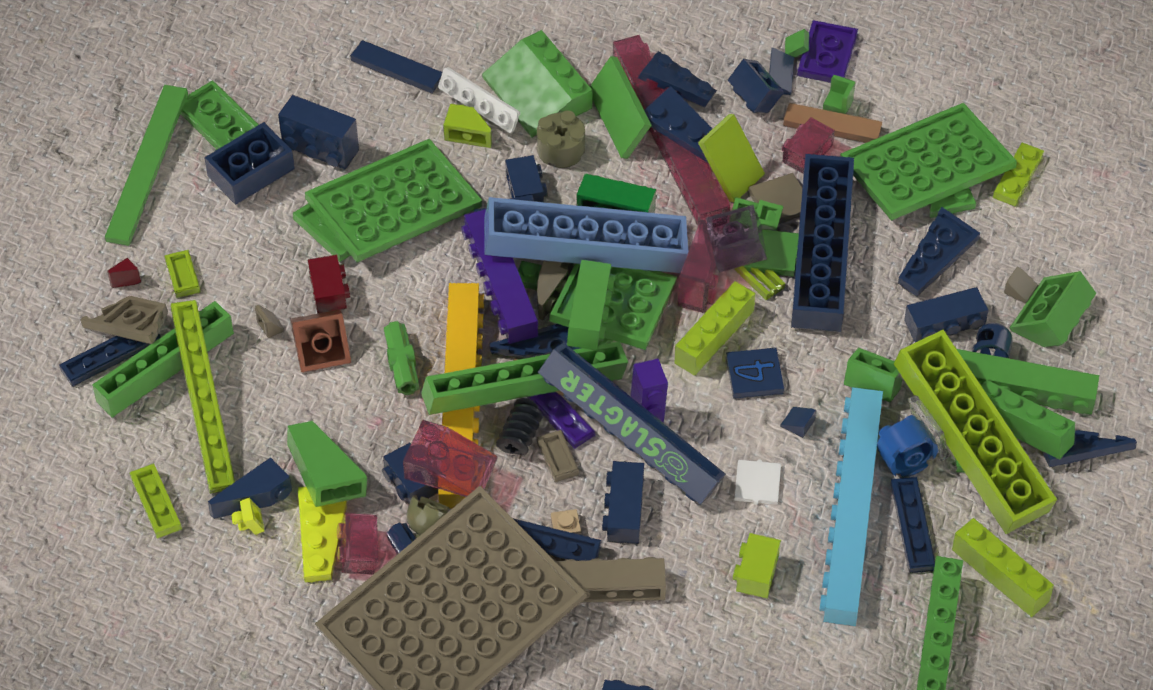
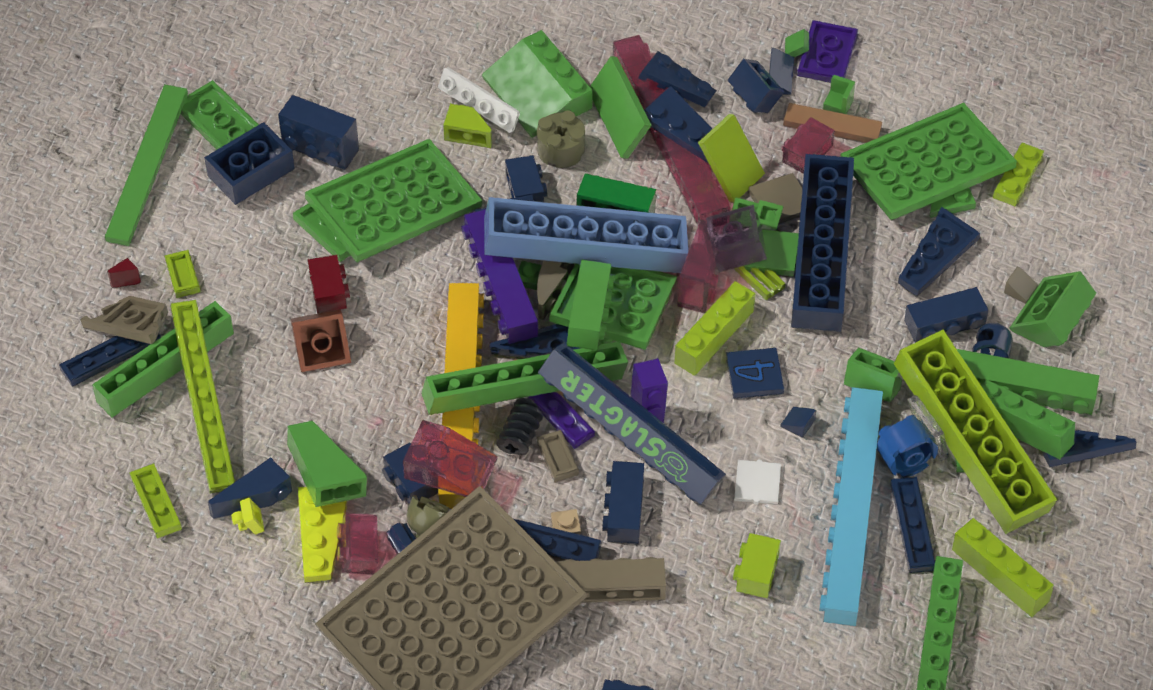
(268, 321): dark tan slope -> none
(396, 66): dark blue tile -> none
(401, 358): bright green piece -> none

